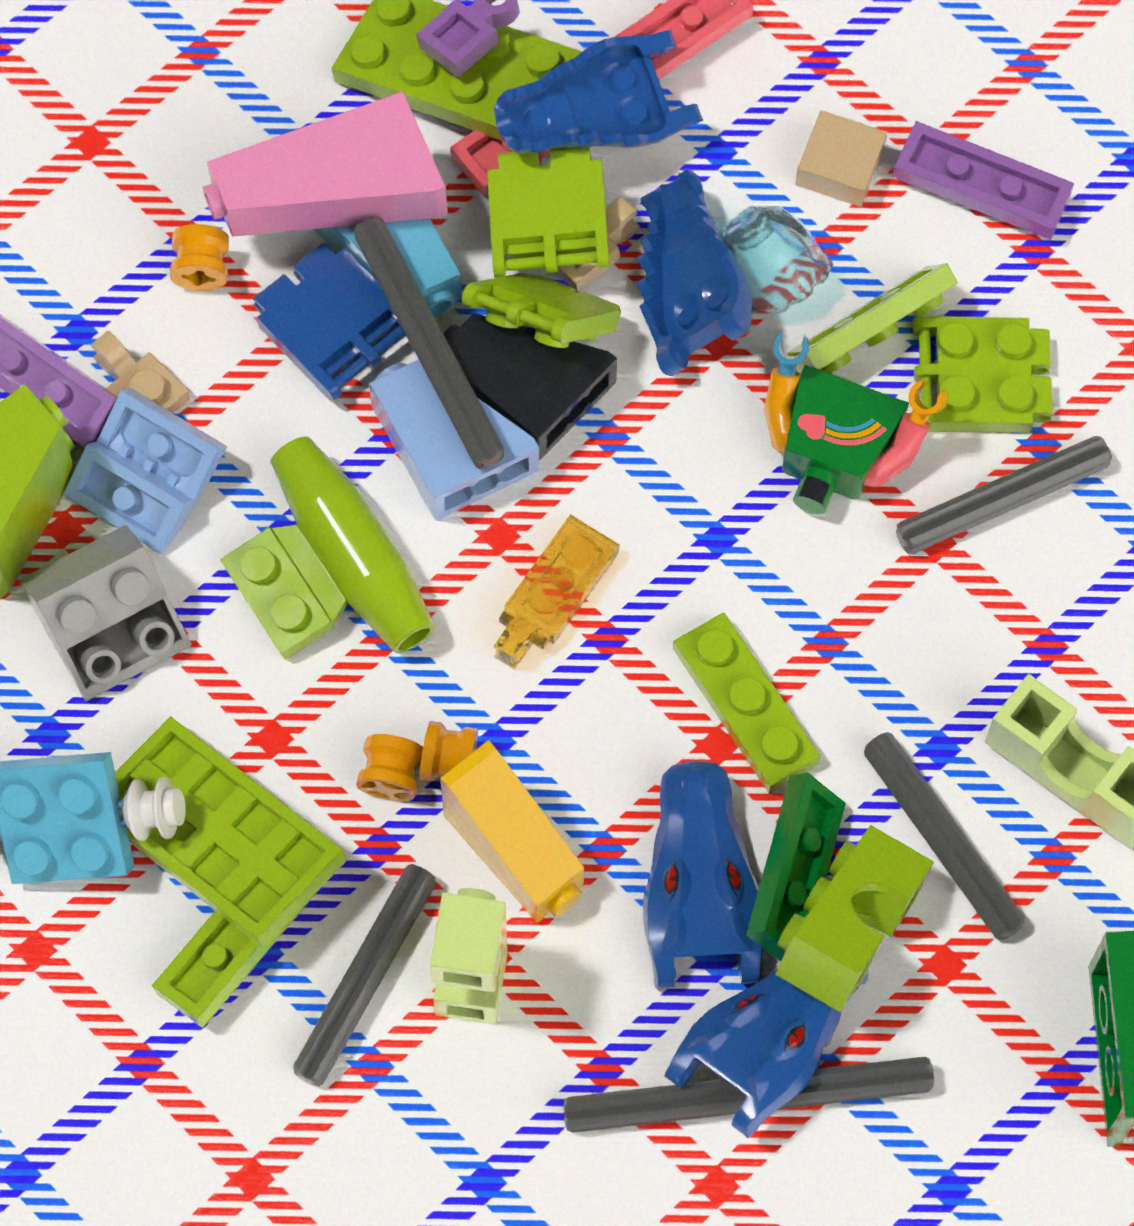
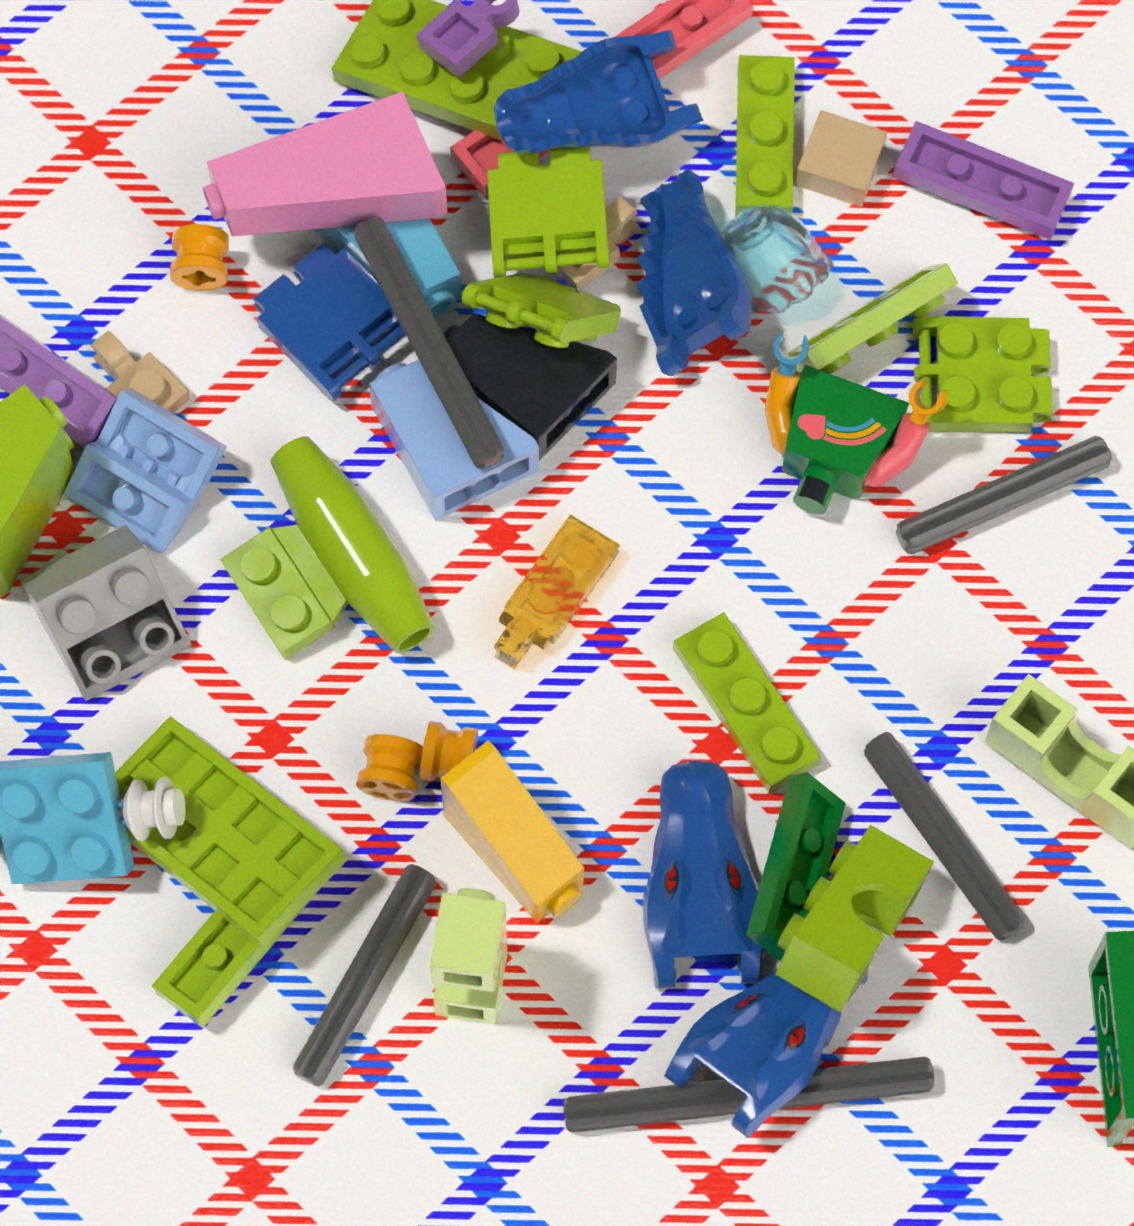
(765, 132): none -> lime plate

